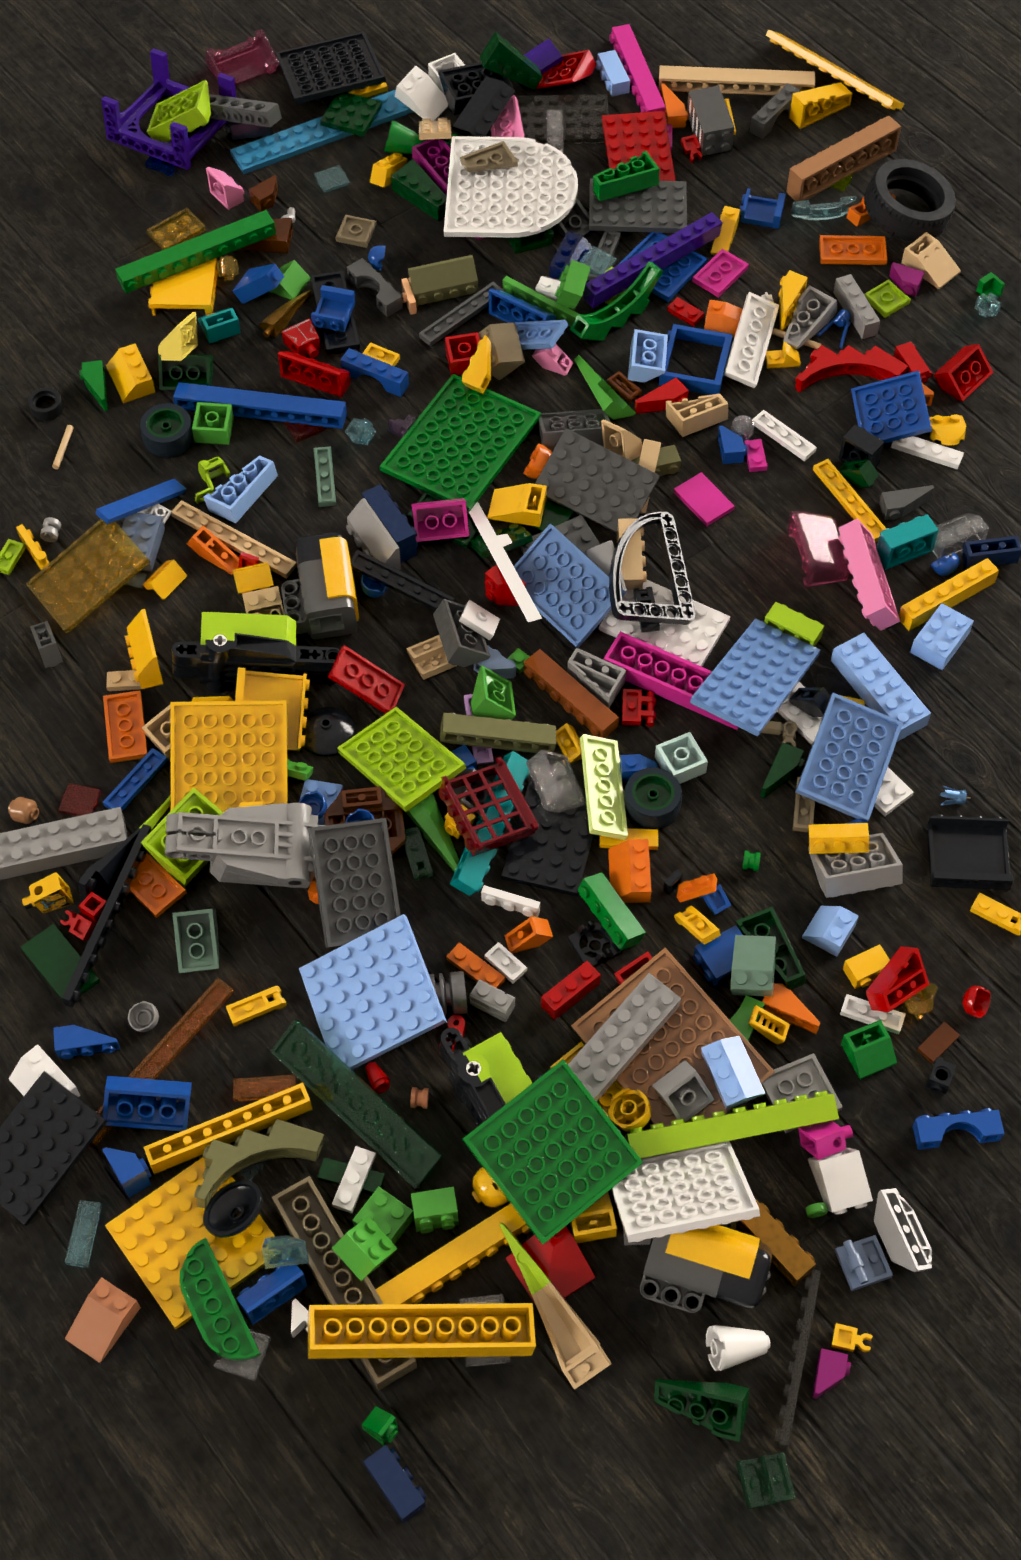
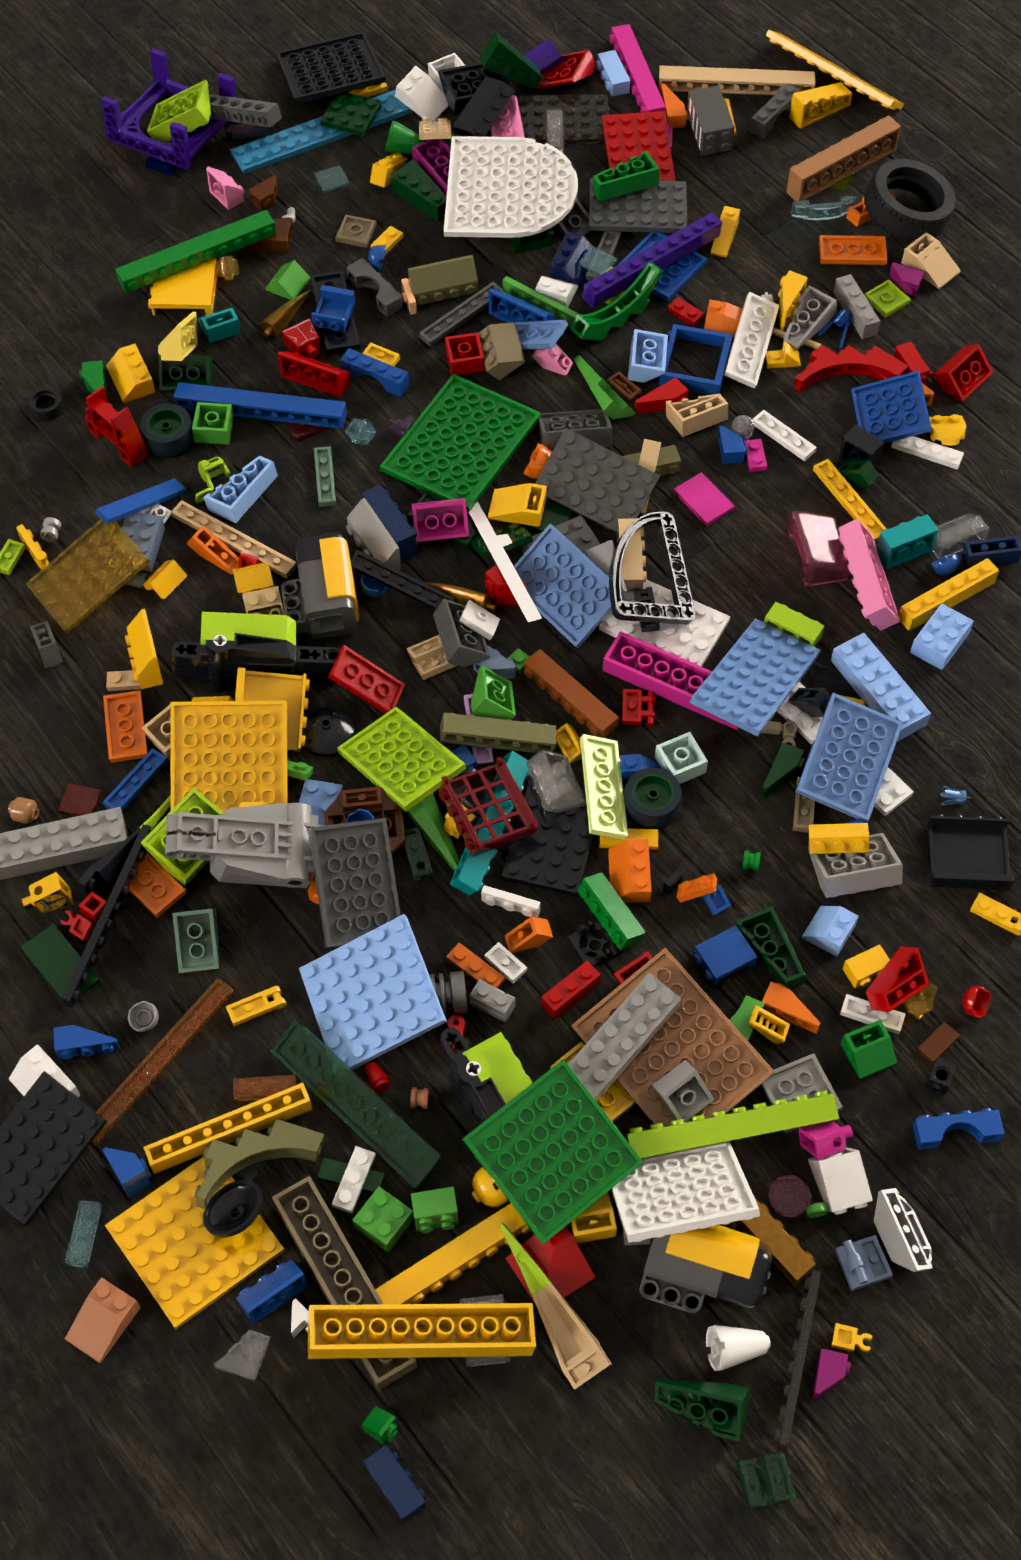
(63, 445): tan bar -> none
(116, 426): none -> red wedge
(146, 1103): blue slope -> none
(176, 229): clear yellow plate -> none
(215, 1306): green plate -> none
(243, 60): clear pink windscreen -> none
(257, 282): blue slope -> none
(284, 1251): clear light blue slope -> none
(316, 801): blue hair -> none
(364, 1248): bright green brick -> none
(389, 238): none -> yellow plate
(463, 595): none -> pearl gold piece
(479, 371): yellow slope -> none
(489, 158): dark tan wing -> none
(572, 284): bright green brick -> none
(597, 675): light grey wedge -> none
(621, 441): tan slope -> none
(630, 1109): yellow cylinder -> none
(691, 146): red plate -> none
(697, 925): yellow plate -> none
(720, 273): dark pink plate -> none
(732, 1071): light blue slope -> none
(753, 965): sand green slope -> none
(761, 210): blue panel -> none
(789, 1196): none -> clear pink tile
(901, 502): dark grey slope -> none
(982, 302): clear light blue brick -> none
(991, 284): green panel -> none

